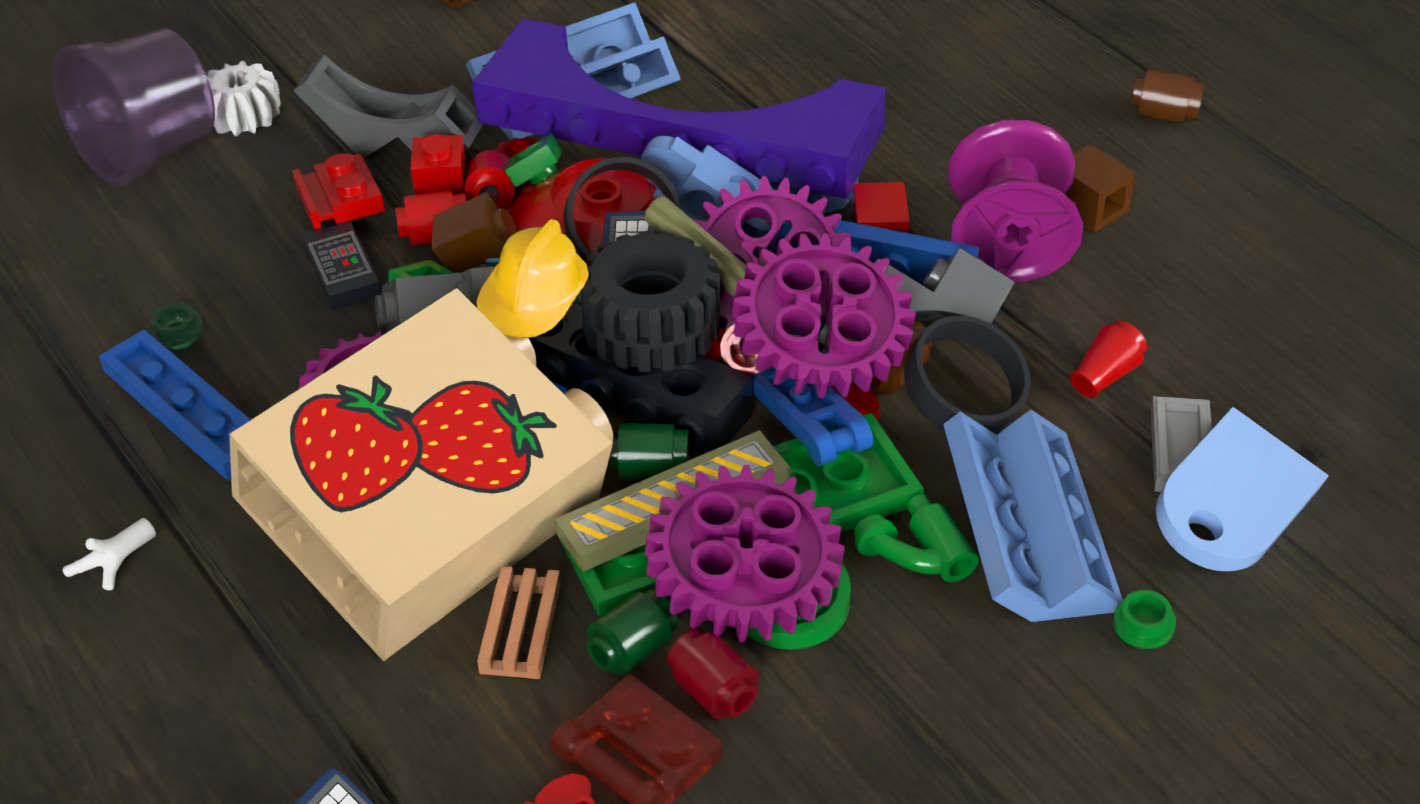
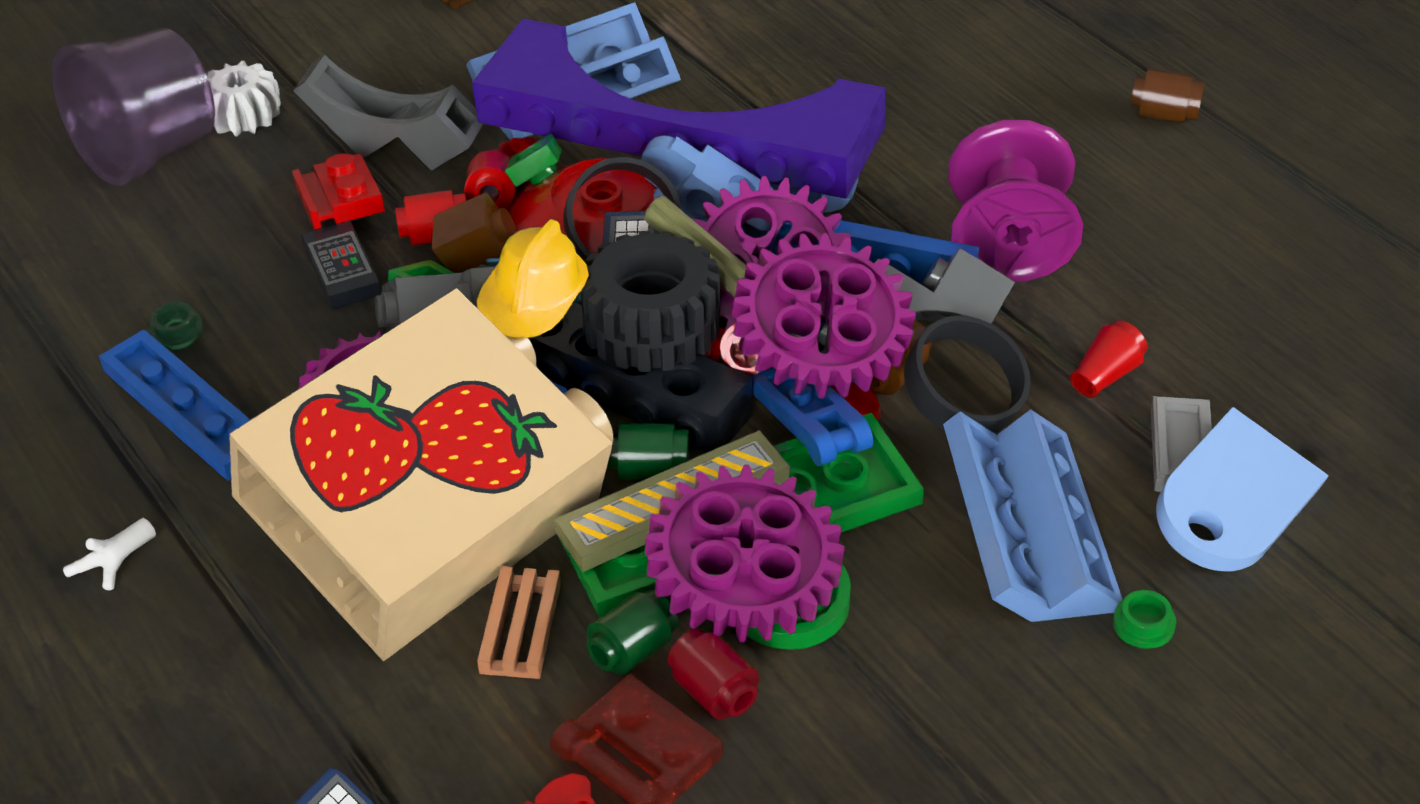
(438, 164): red brick -> none
(881, 205): red brick -> none
(943, 544): green plant -> none
(1100, 188): reddish brown brick -> none

